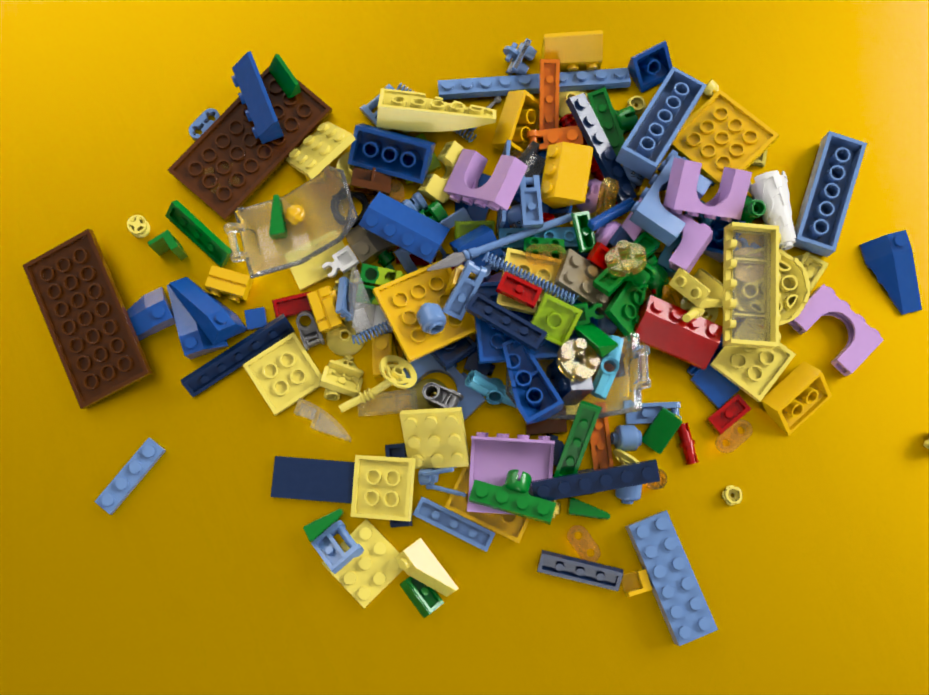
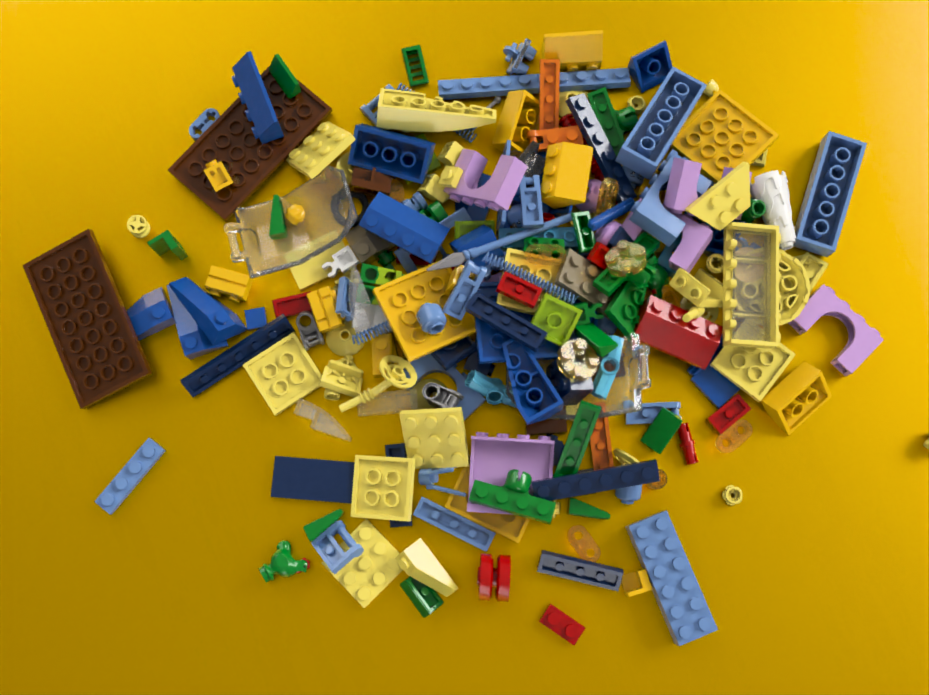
(198, 233): green plate -> none
(217, 175): none -> yellow bracket
(283, 563): none -> green animal
(410, 51): none -> green slope
(450, 176): none -> light yellow plate
(494, 577): none -> red wheel
(562, 624): none -> red plate
(626, 437): medium blue head -> none
(717, 261): none -> light yellow cone
(724, 199): none -> light yellow wing
(894, 267): blue wedge -> none

